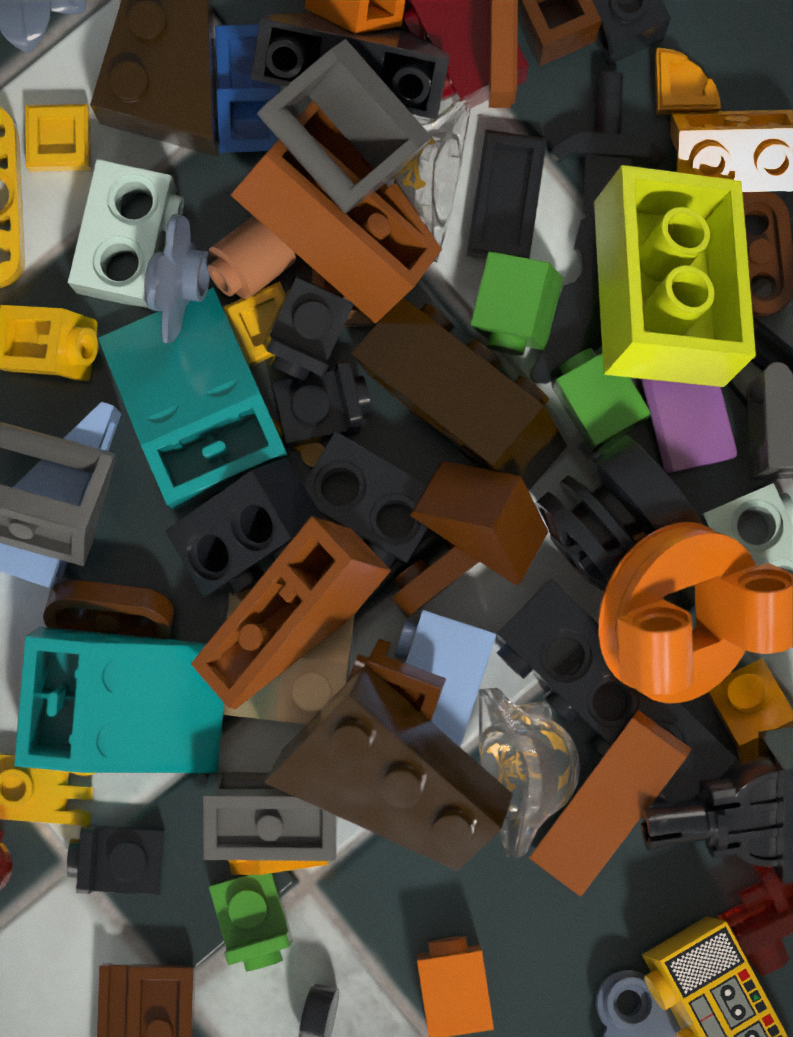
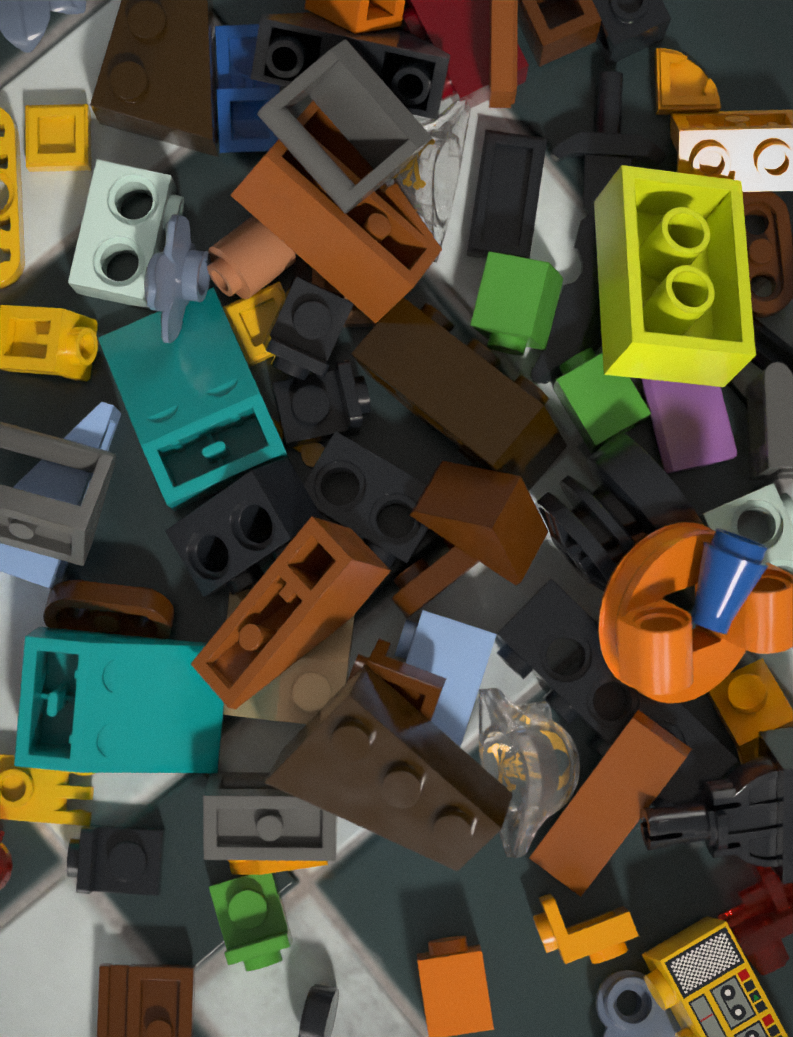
(598, 937): none -> light orange bracket
(726, 578): none -> blue cone

